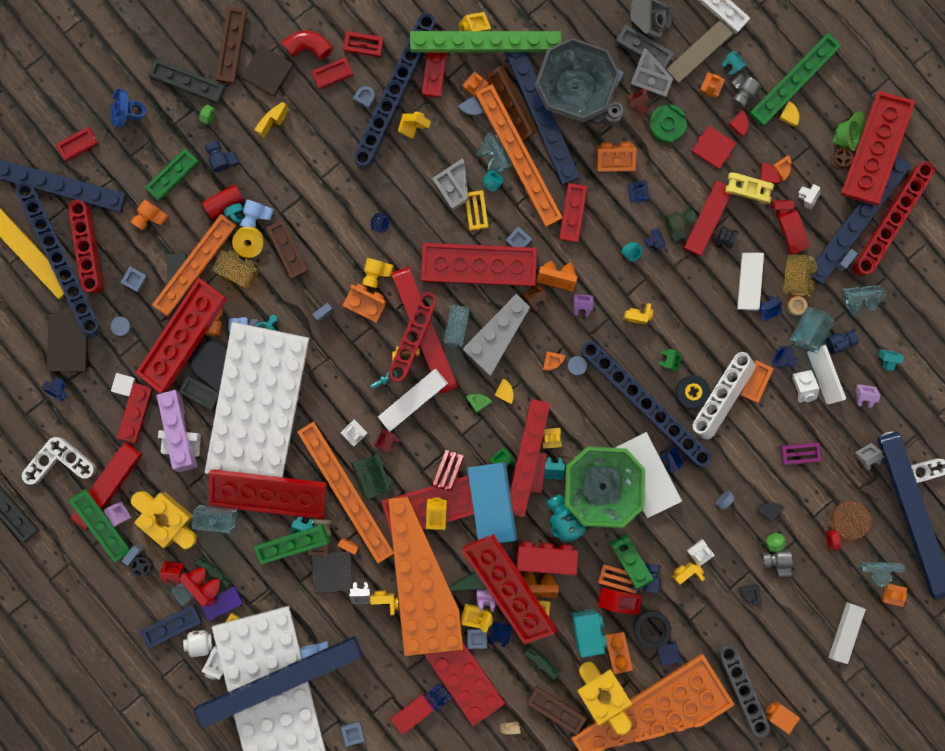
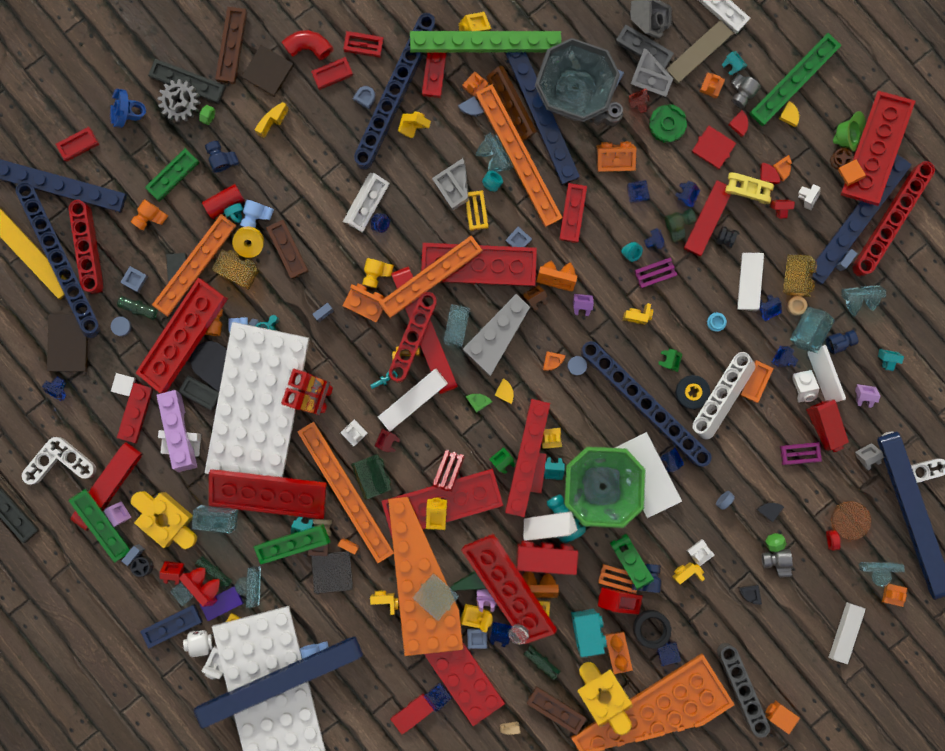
(137, 307): none -> clear green pin
(175, 107): none -> light grey gear
(250, 586): none -> clear light blue tile
(313, 393): none -> red hips
(353, 733): sand blue tile -> none
(360, 596): tile -> none
(366, 202): none -> white slope
(430, 276): none -> orange tile
(435, 596): none -> clear light blue piece
(492, 501): dark azure tile -> none
(518, 634): none -> clear tile
(549, 526): none -> white slope
(670, 267): none -> magenta tile
(689, 194): none -> clear blue tile
(716, 322): none -> medium azure plate
(794, 231): red slope -> none
(828, 425): none -> red slope
(851, 172): none -> orange tile

